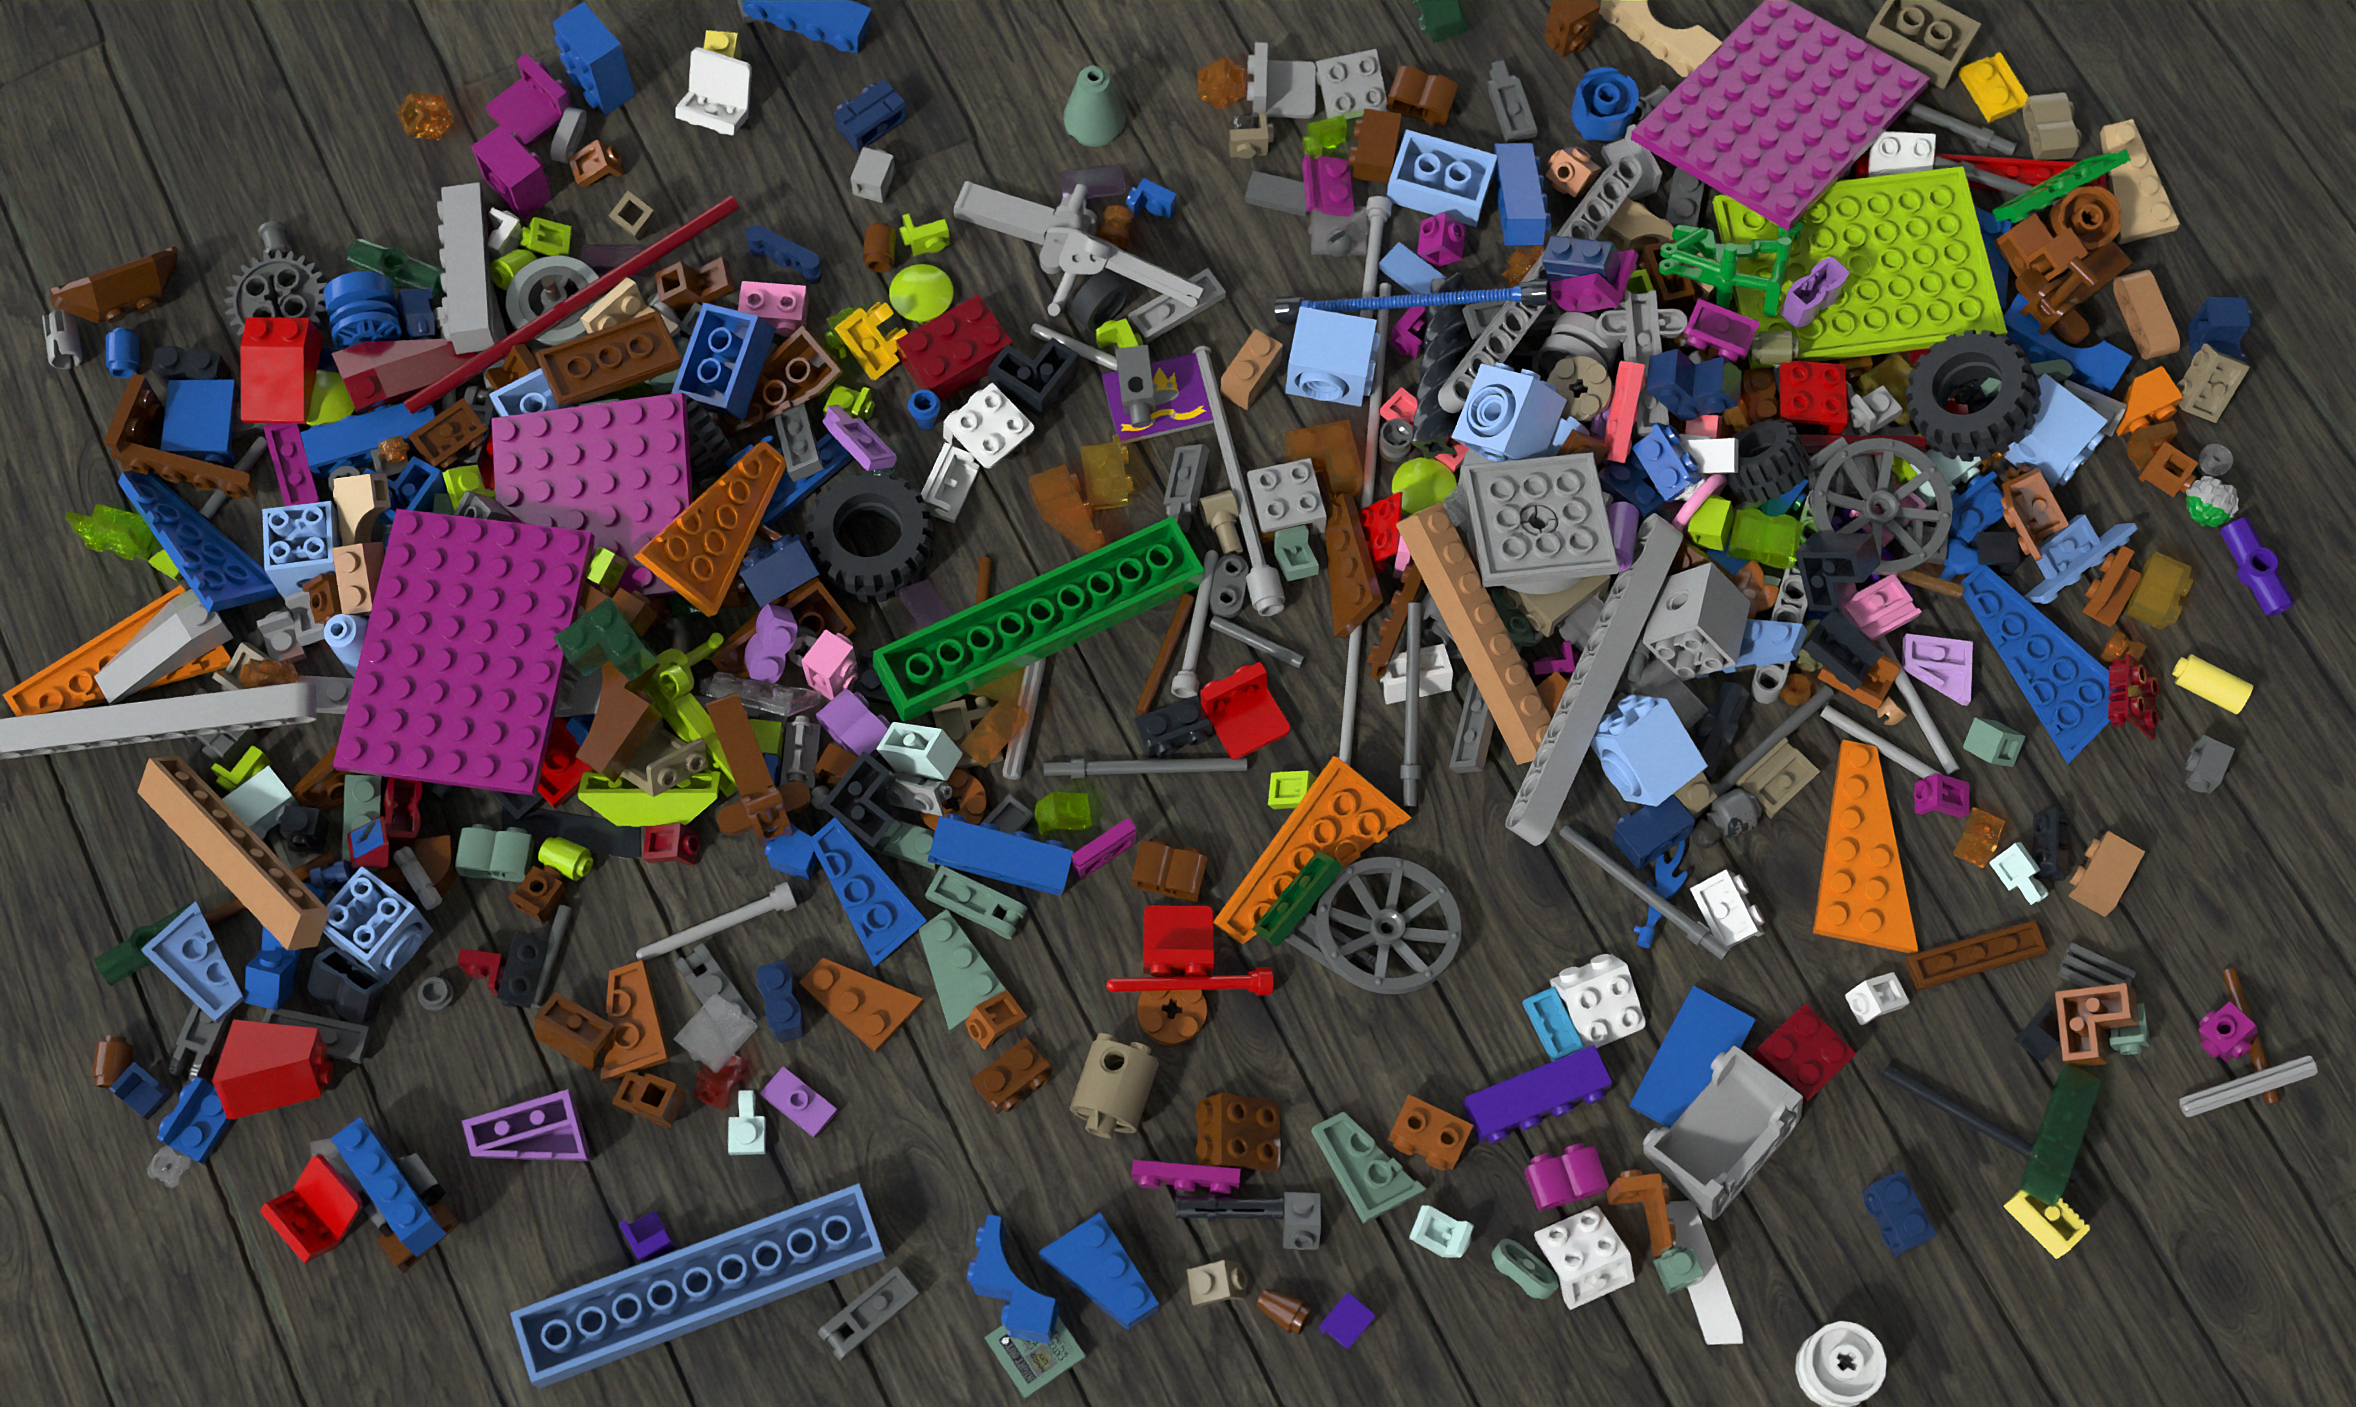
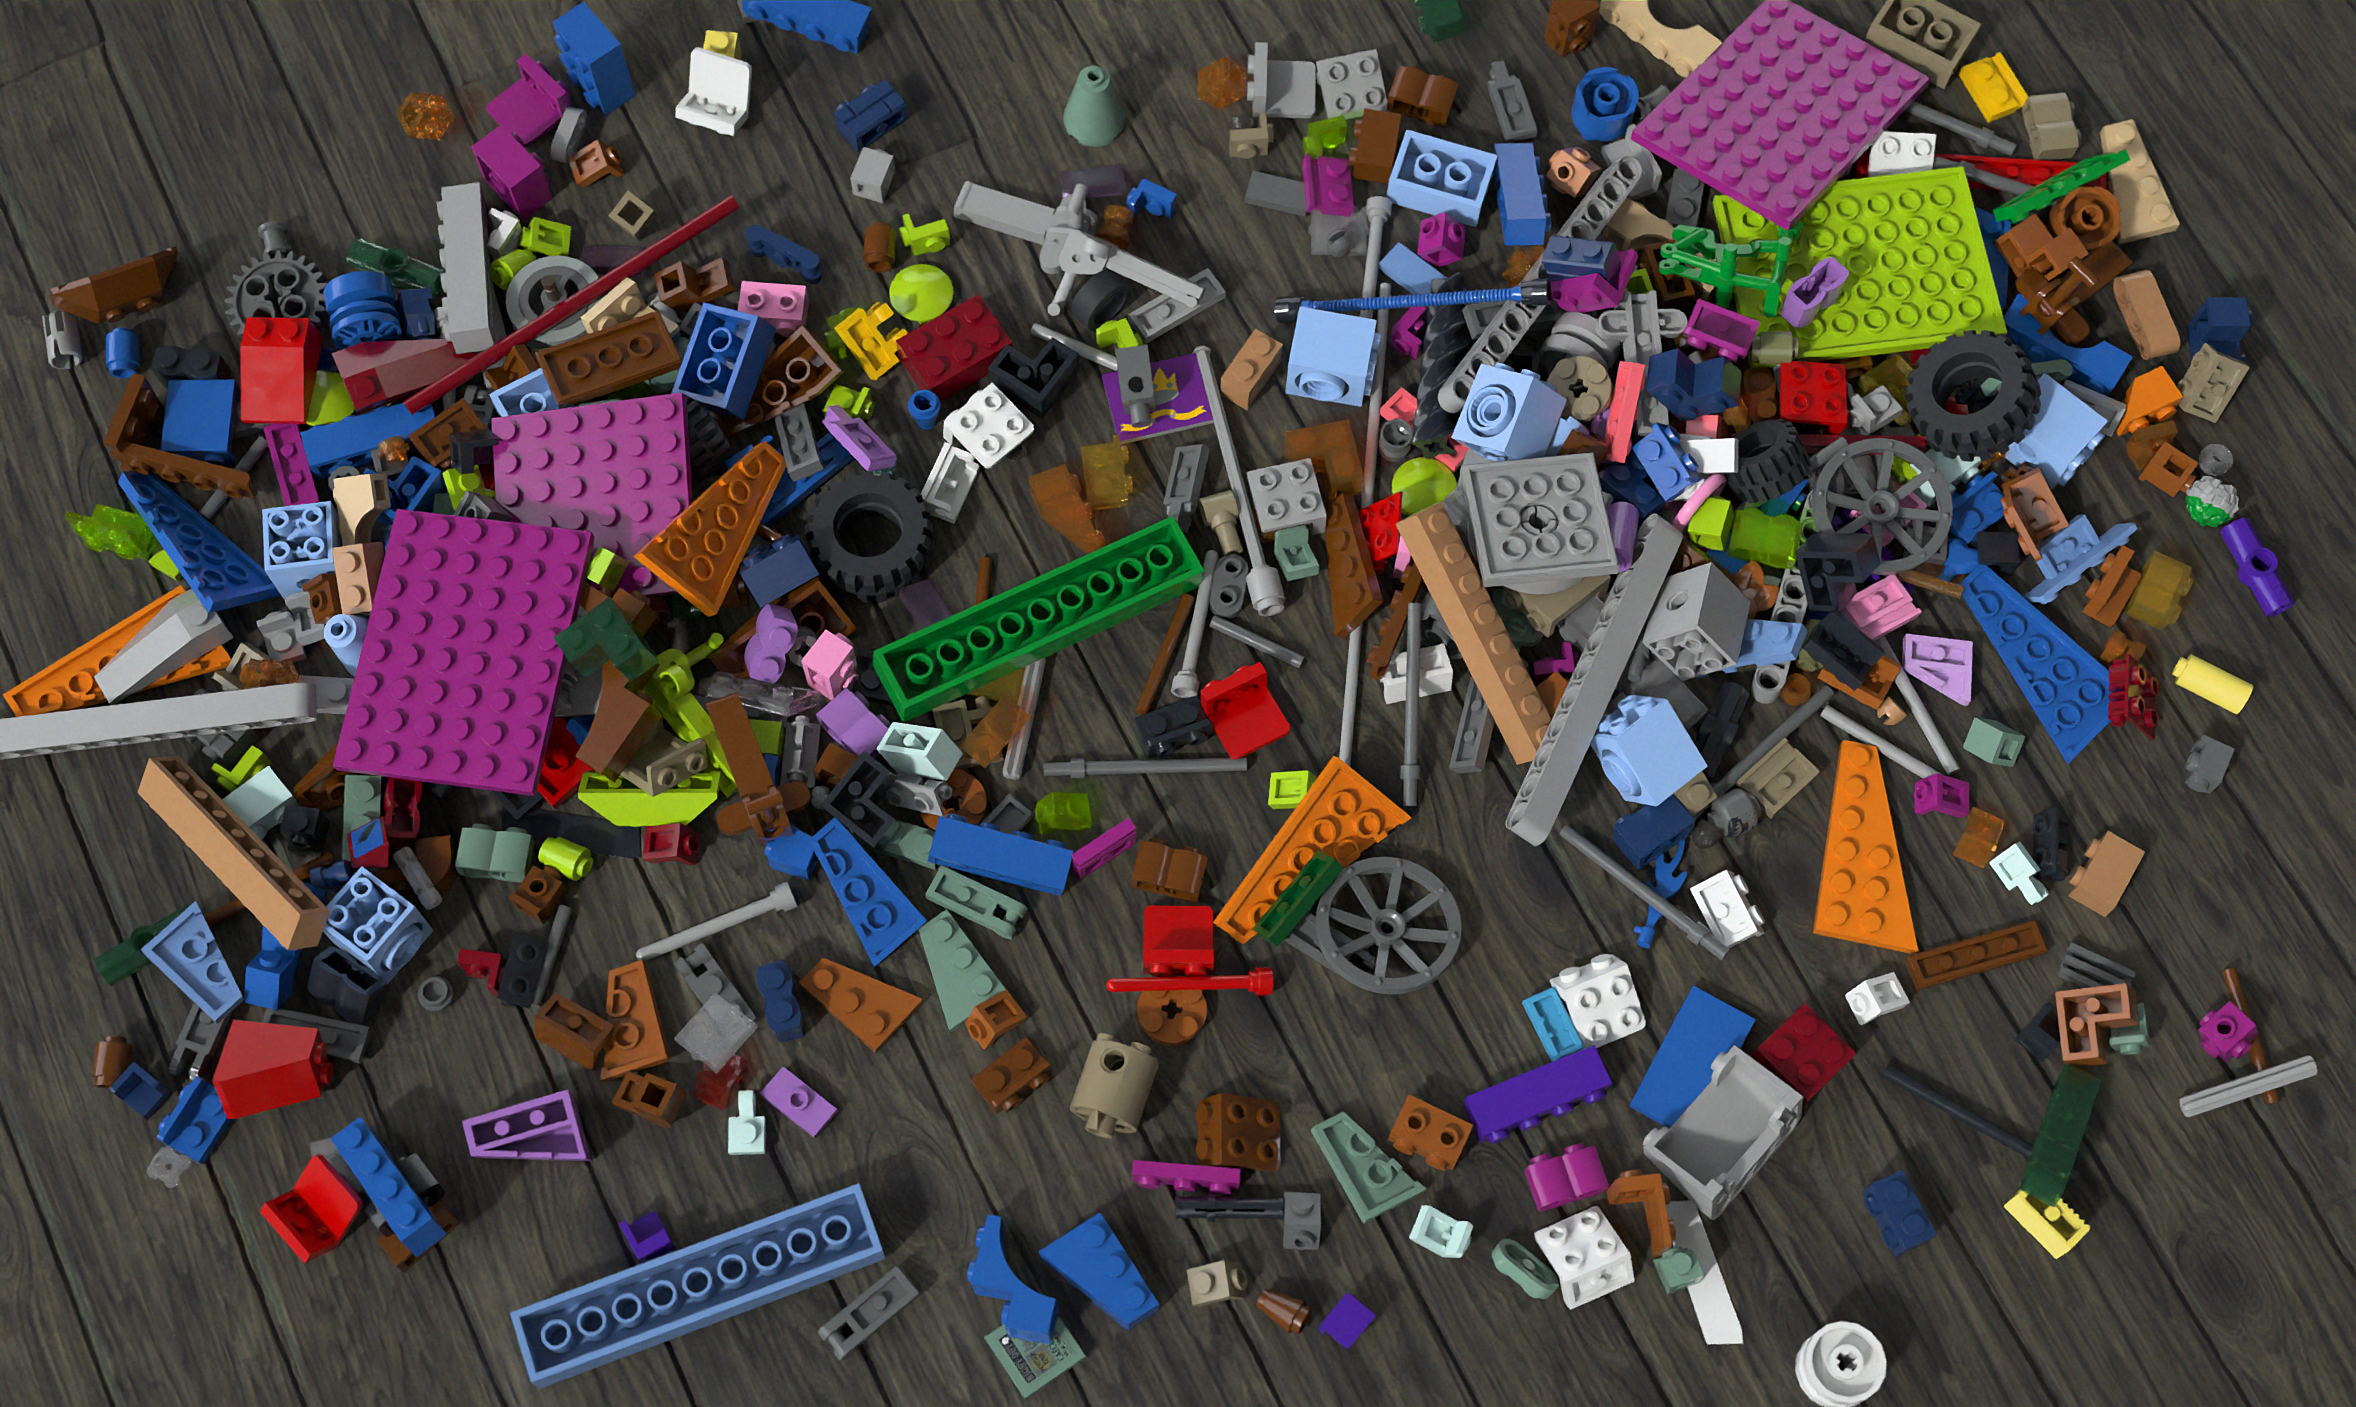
(471, 449): none -> black panel

